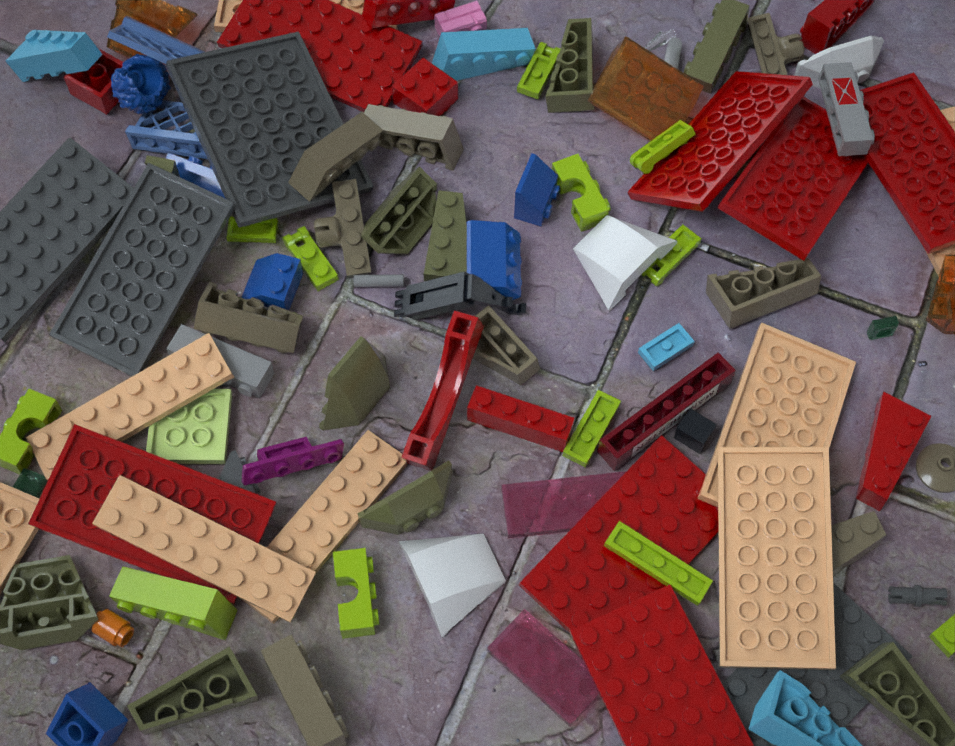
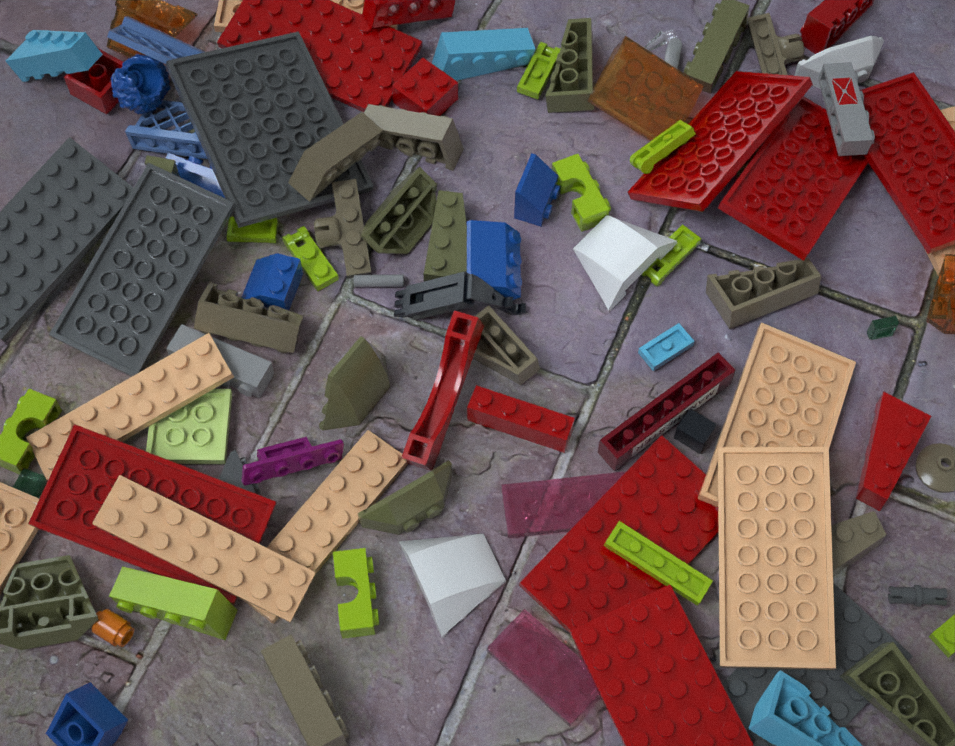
(197, 693): olive wedge -> none
(462, 18): bright pink brick -> none
(591, 428): lime plate -> none

